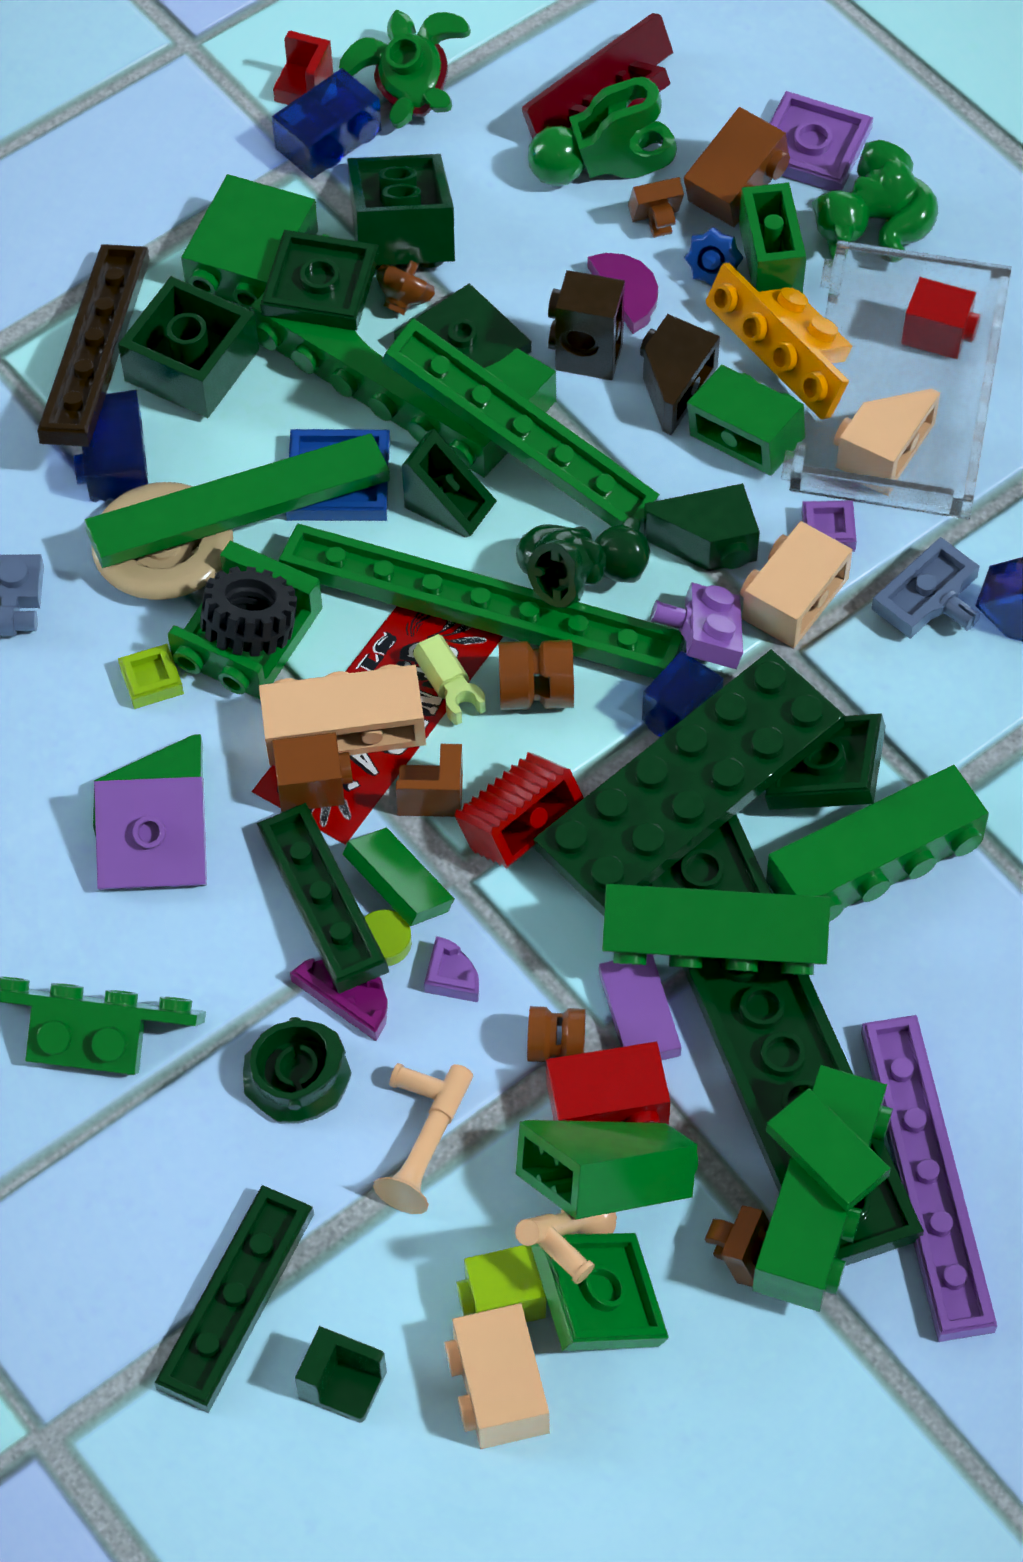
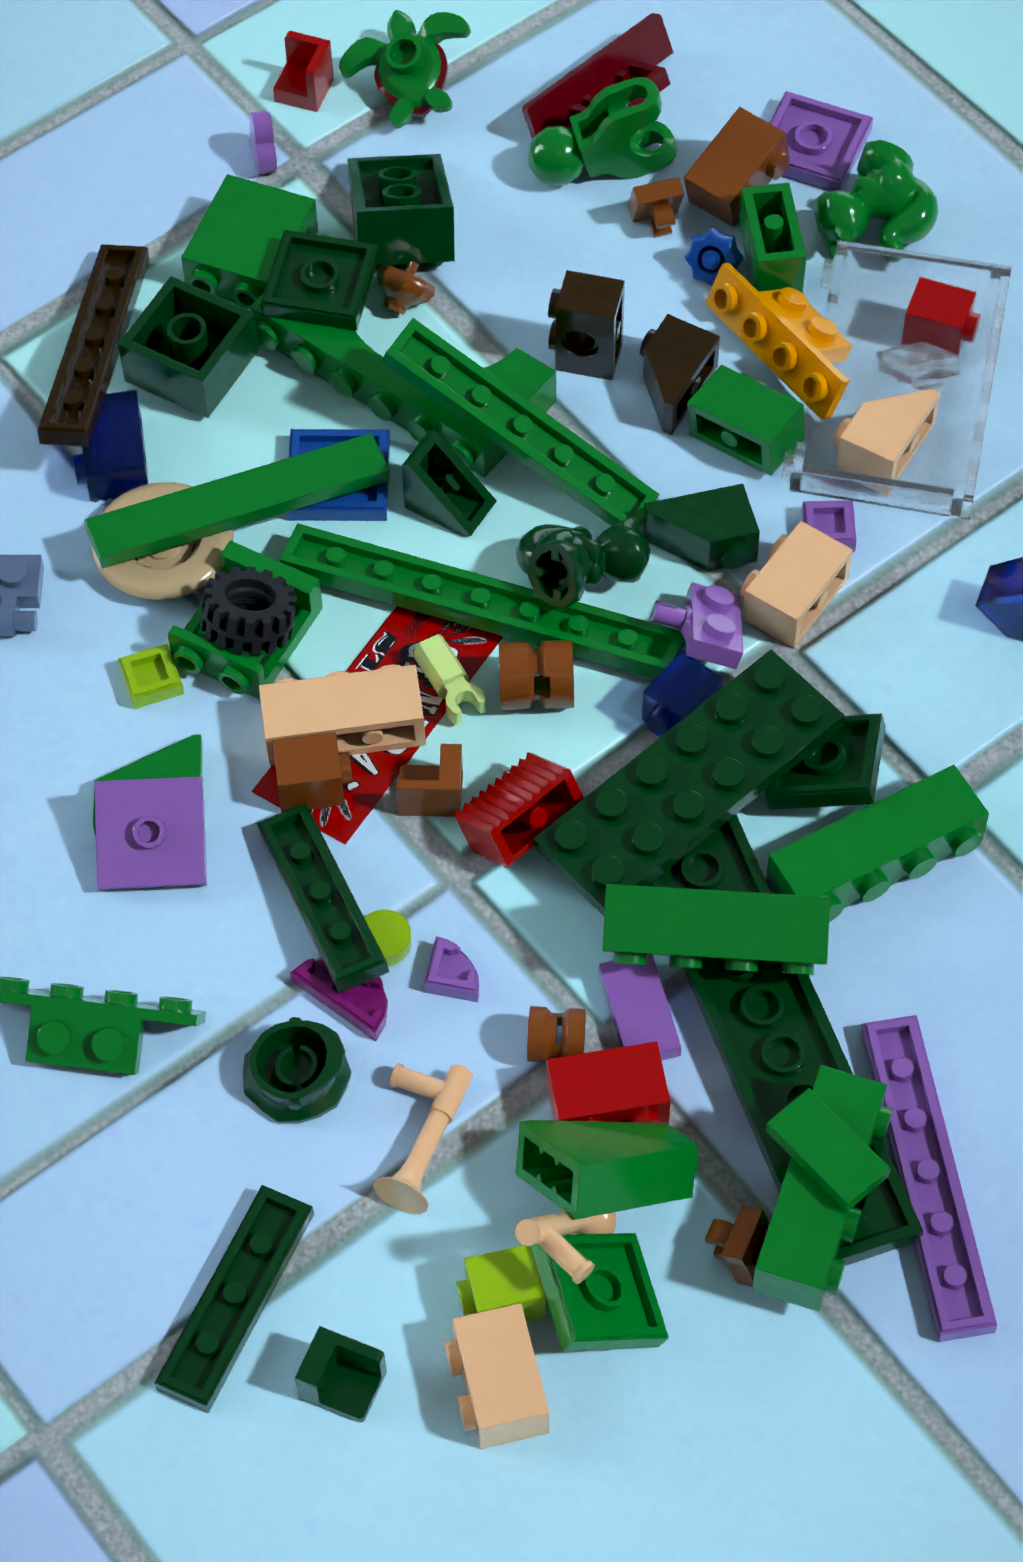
(262, 142): none -> medium lavender tile
(327, 123): clear blue brick -> none
(398, 876): green tile -> none
(474, 327): dark green plate -> none
(640, 285): magenta tile -> none
(919, 364): none -> clear plate
(928, 590): sand blue plate -> none

